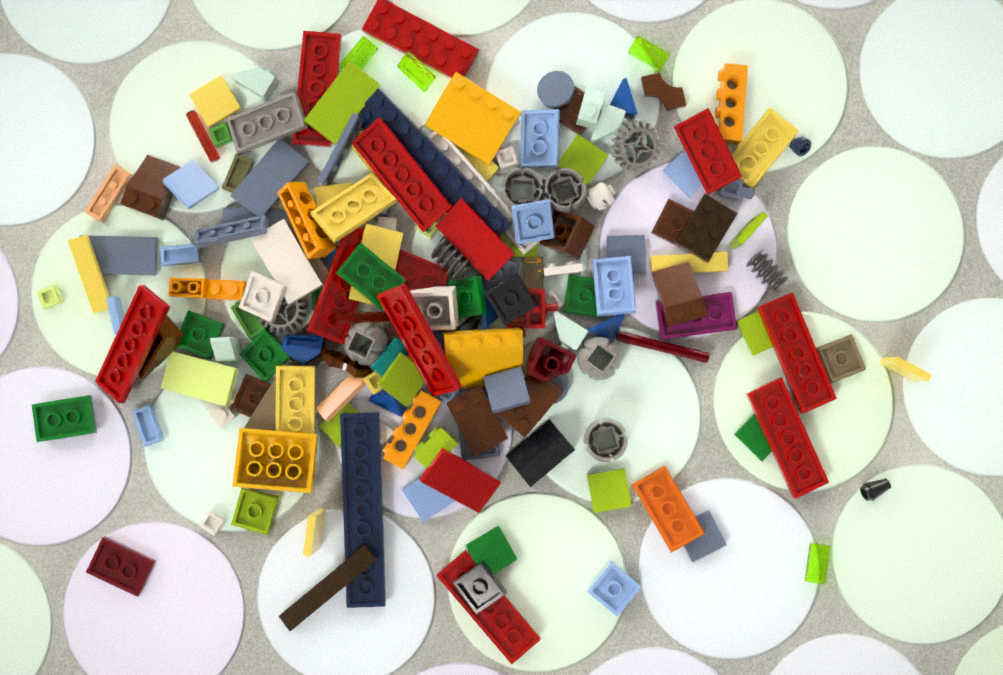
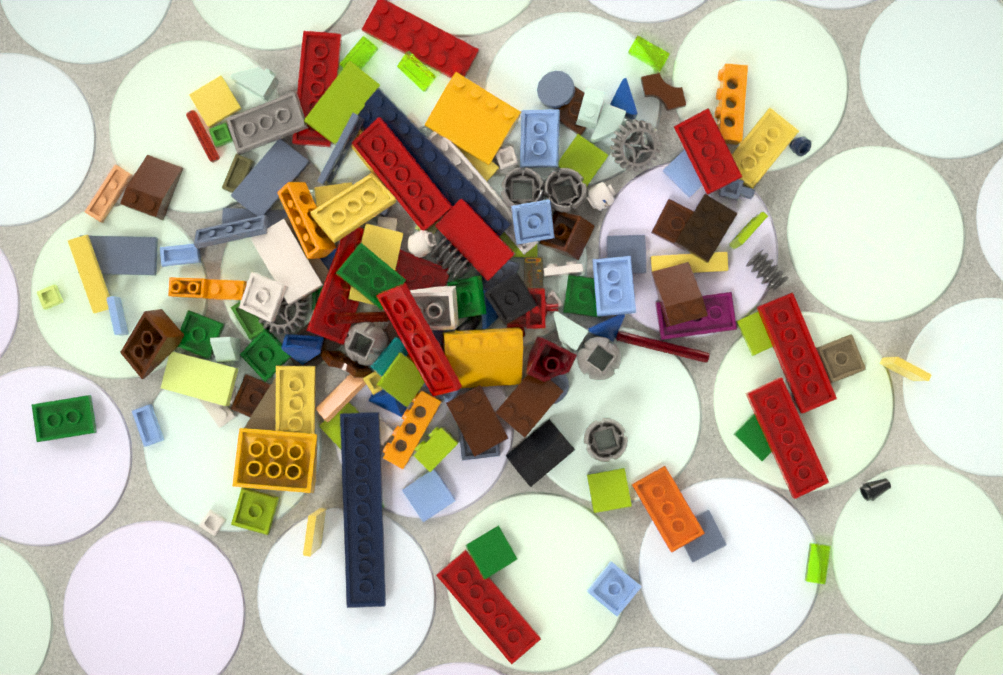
(121, 566): dark red tile -> none
(132, 343): red plate -> none
(190, 184): light blue tile -> none
(328, 587): dark brown tile -> none
(421, 243): none -> white head
(460, 480): red tile -> none
(479, 587): tile -> none
(507, 390): sand blue tile -> none

